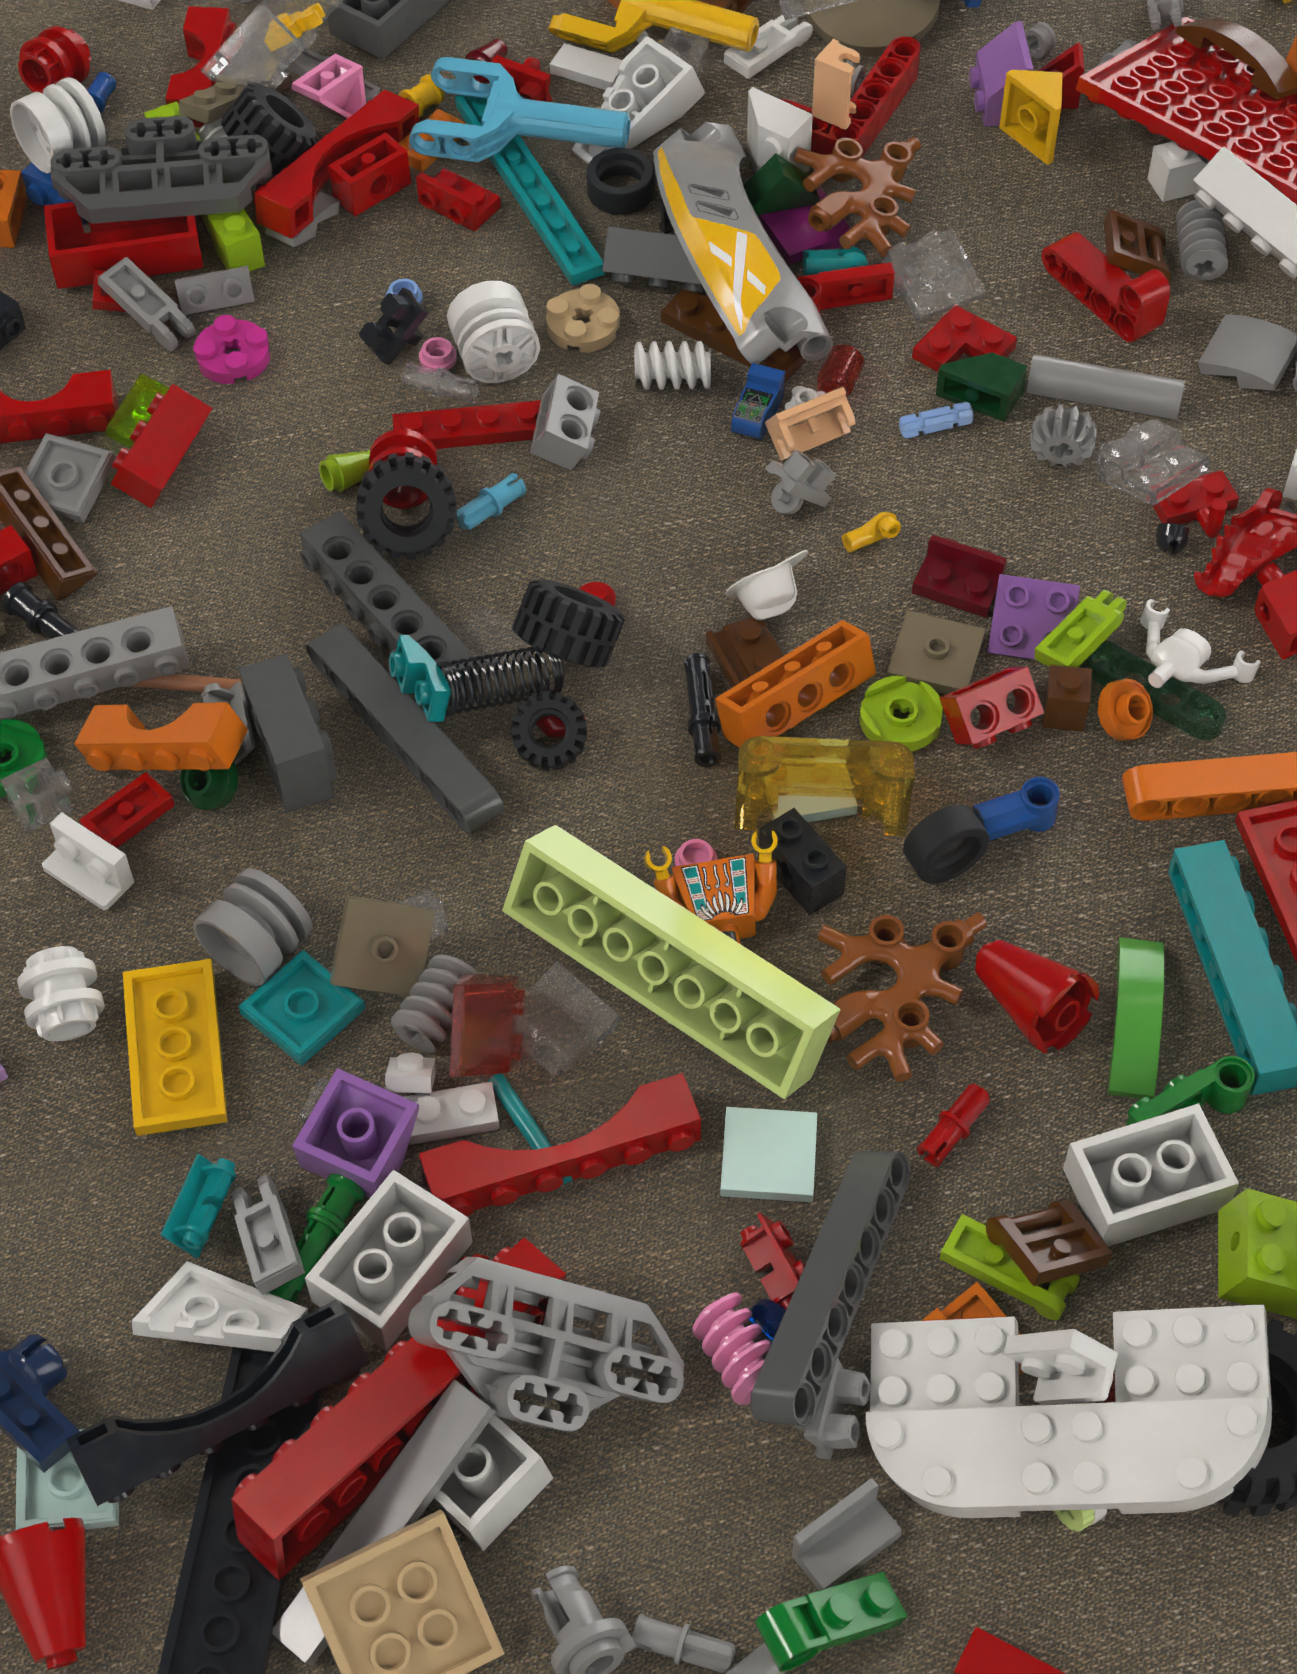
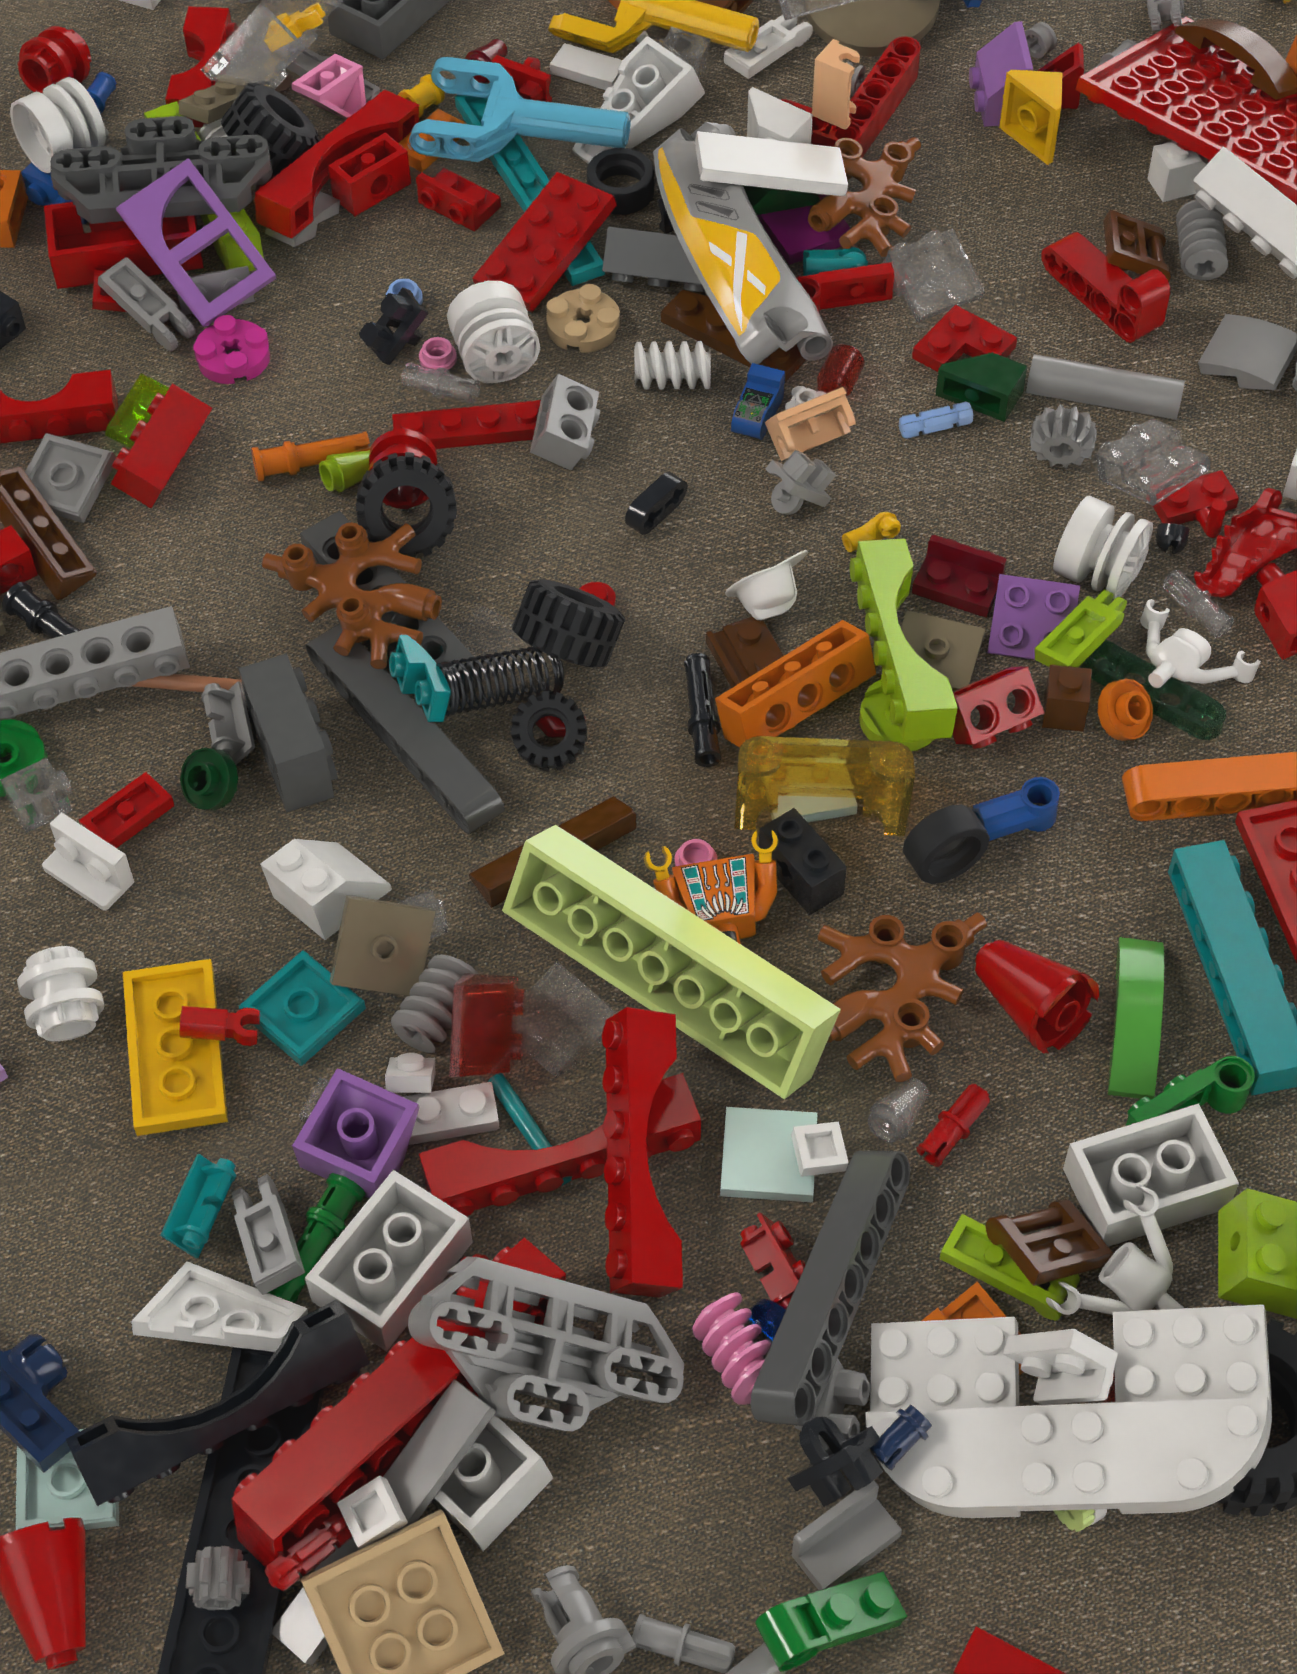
(145, 218): none -> medium lavender window
(199, 739): orange arch -> none
(218, 1578): none -> light grey gear
(219, 1024): none -> red bar
(252, 926): light grey wheel -> none
(293, 457): none -> orange pin
(308, 1552): none -> red axle
(314, 881): none -> white slope
(360, 609): none -> dark orange plant
(372, 1512): none -> white plate
(490, 502): medium azure axle -> none
(547, 238): none -> red plate
(593, 827): none -> reddish brown slope
(642, 1243): none -> red arch
(656, 503): none -> black beam
(770, 164): none -> white tile
(819, 1149): none -> white plate
(848, 1454): none -> black hips
(896, 1113): none -> clear cone
(901, 1436): none -> dark blue pin
(919, 694): none -> lime arch
(1095, 544): none -> white wheel
(1130, 1272): none -> white piece
(1198, 604): none -> clear axle

